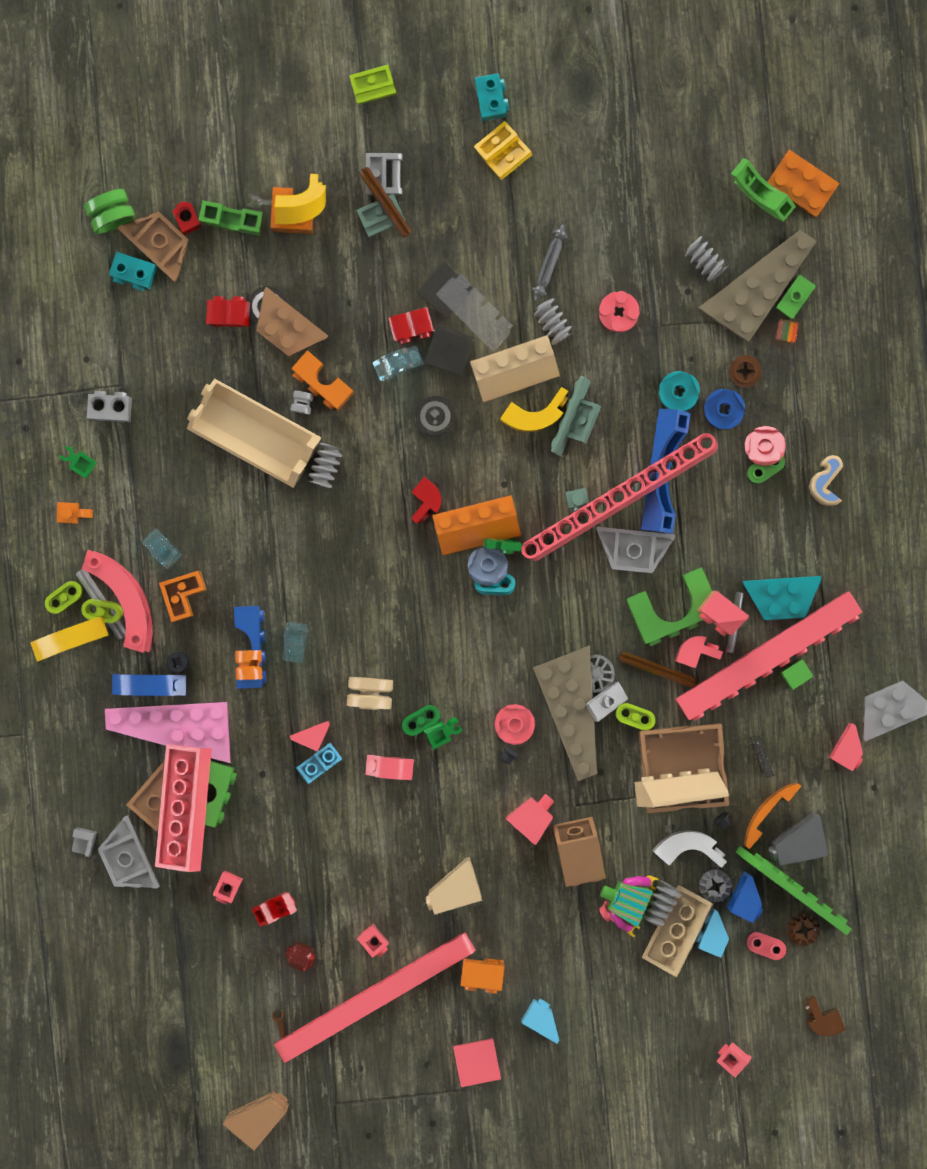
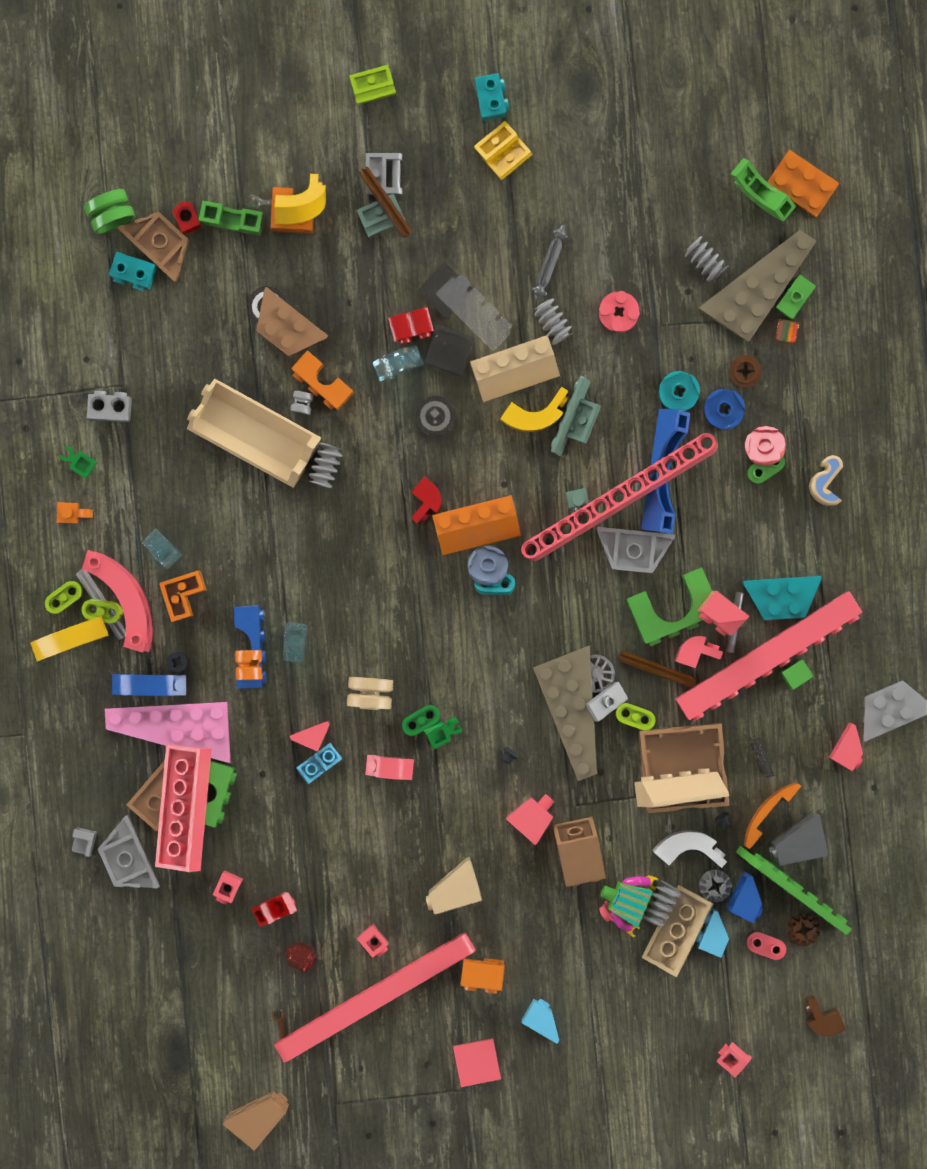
(228, 312): red brick -> none
(506, 545): green plate -> none
(514, 724): coral tile -> none

